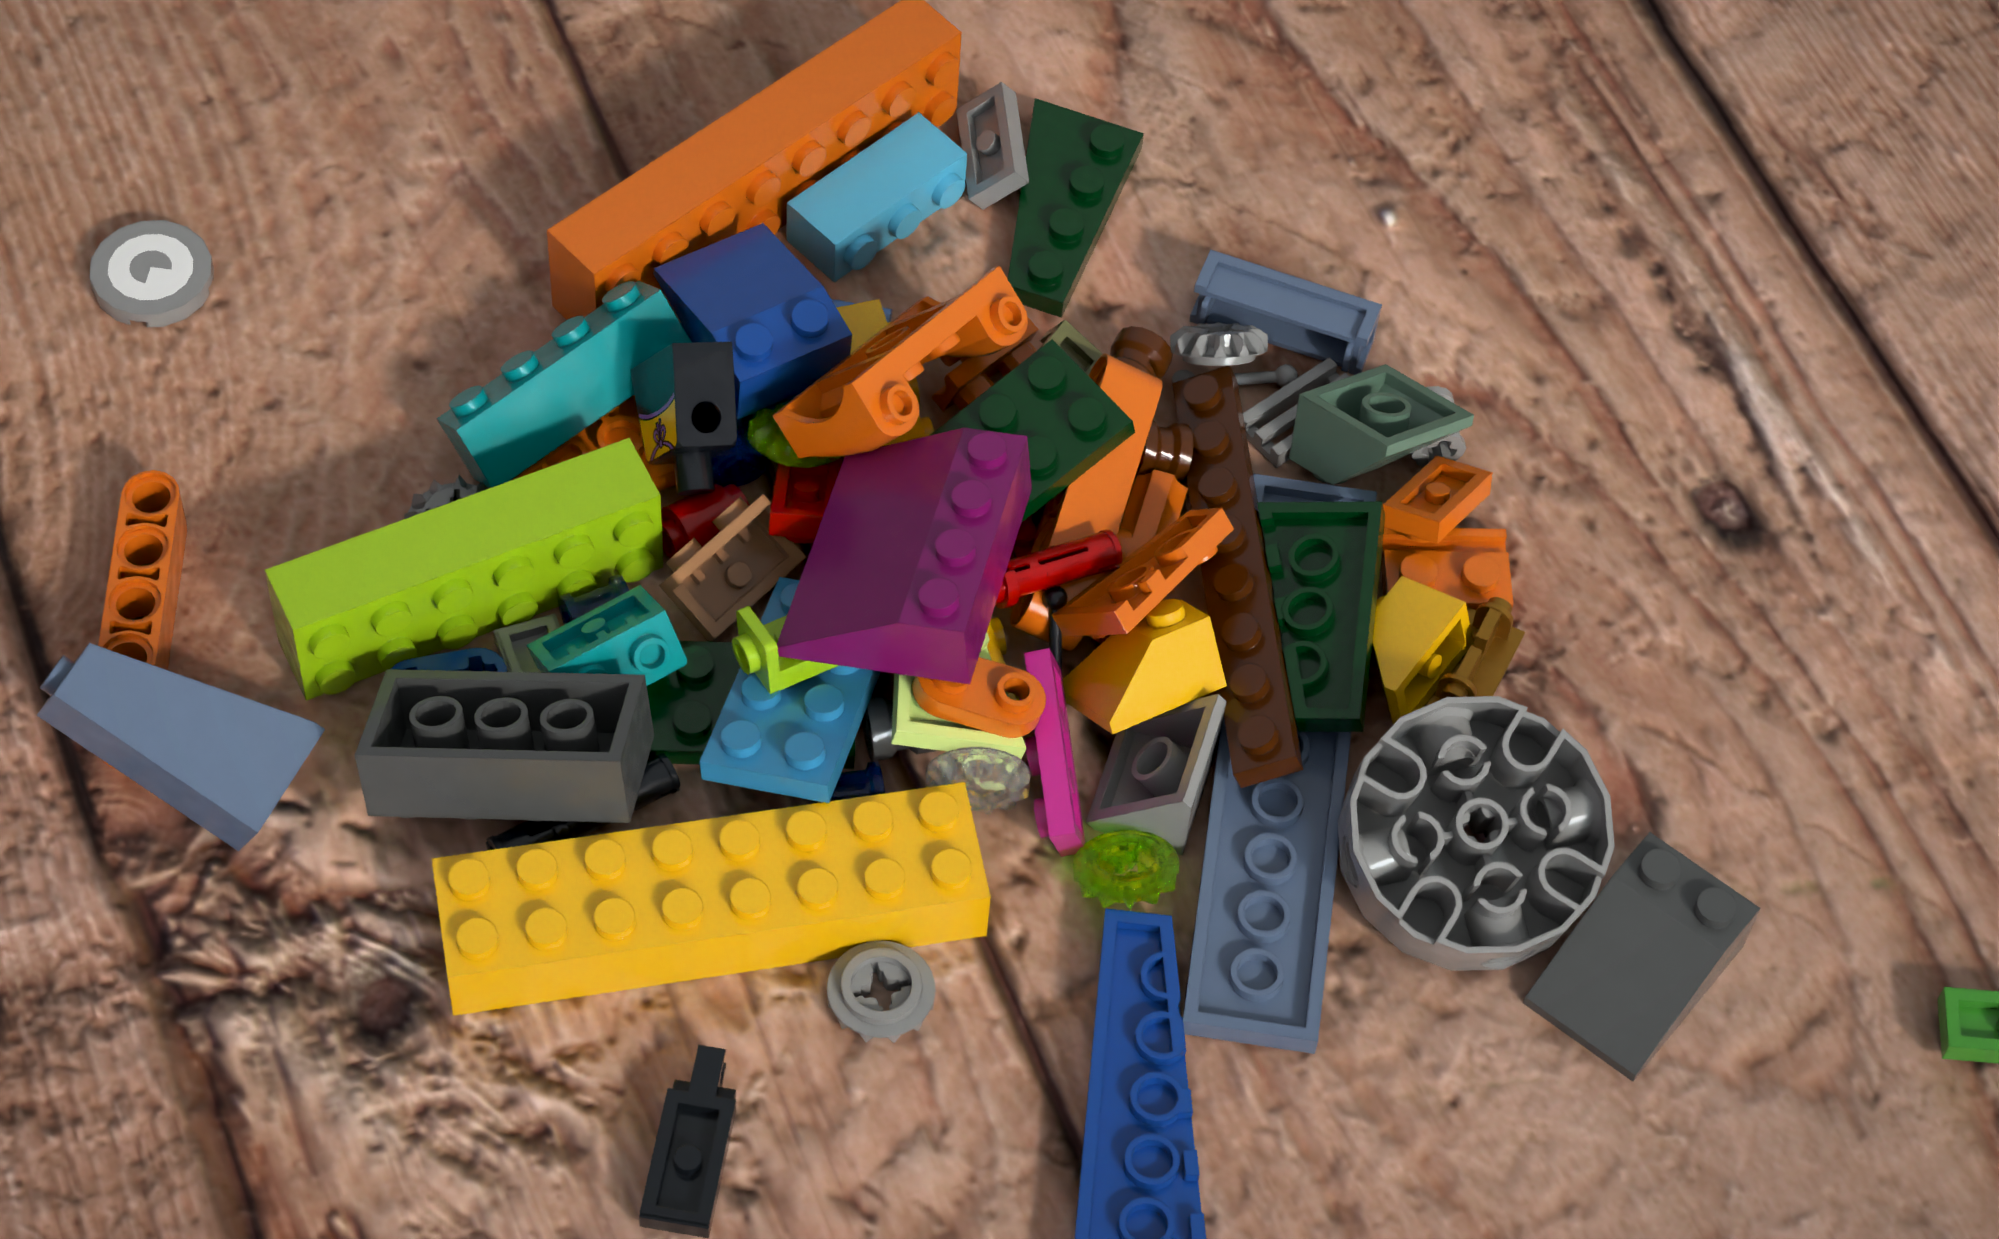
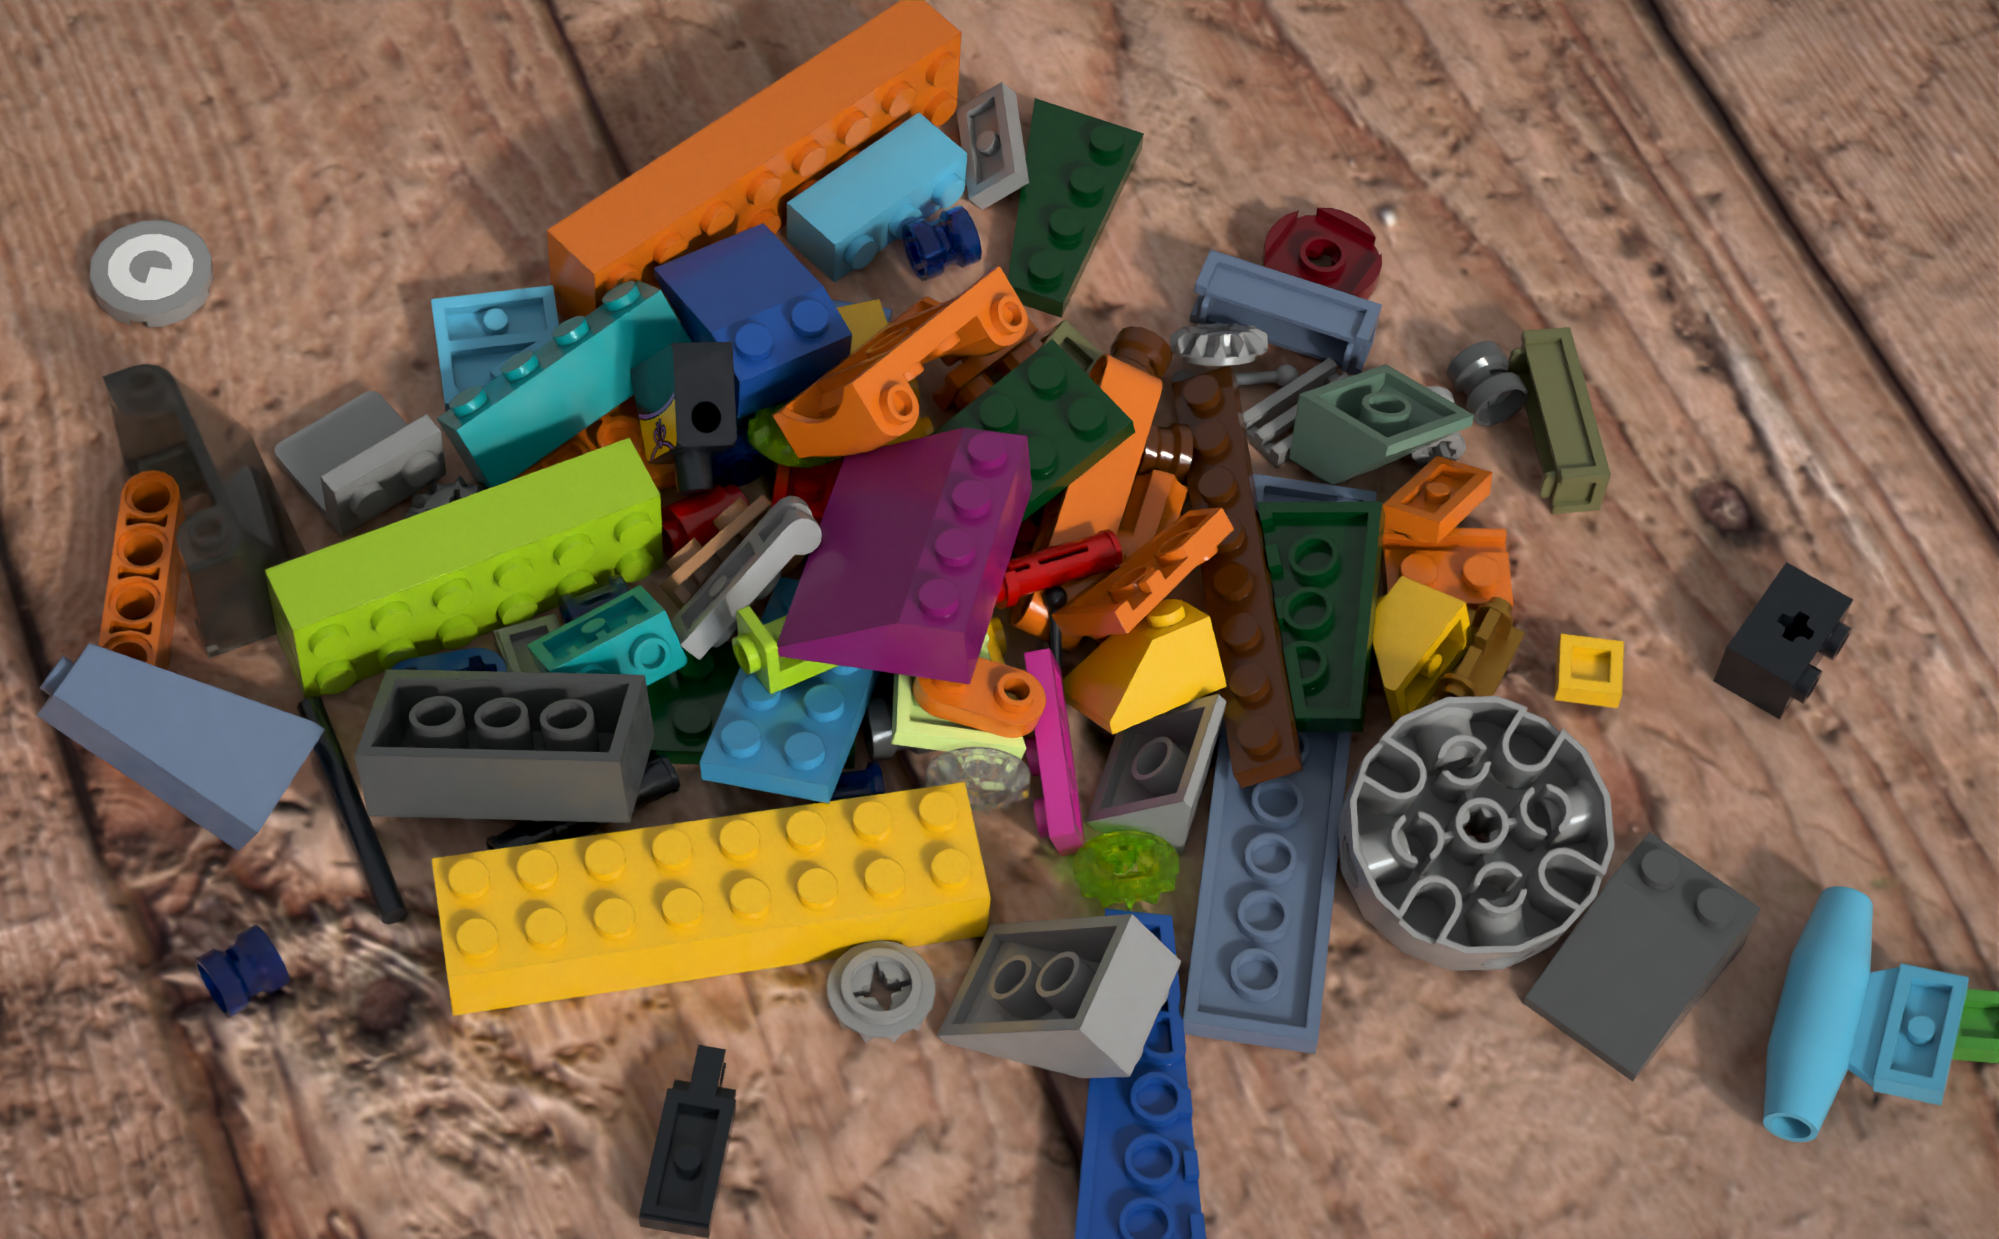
(242, 971): none -> clear blue wheel
(245, 530): none -> clear smoke windscreen
(354, 815): none -> black bar
(362, 460): none -> light grey bracket
(486, 330): none -> medium azure wing
(746, 575): none -> light grey plate
(941, 243): none -> clear blue wheel
(1064, 994): none -> light grey slope
(1330, 233): none -> dark red plate
(1484, 378): none -> dark grey wheel
(1561, 421): none -> olive container
(1589, 670): none -> yellow plate
(1784, 641): none -> black brick
(1839, 1016): none -> medium azure plate

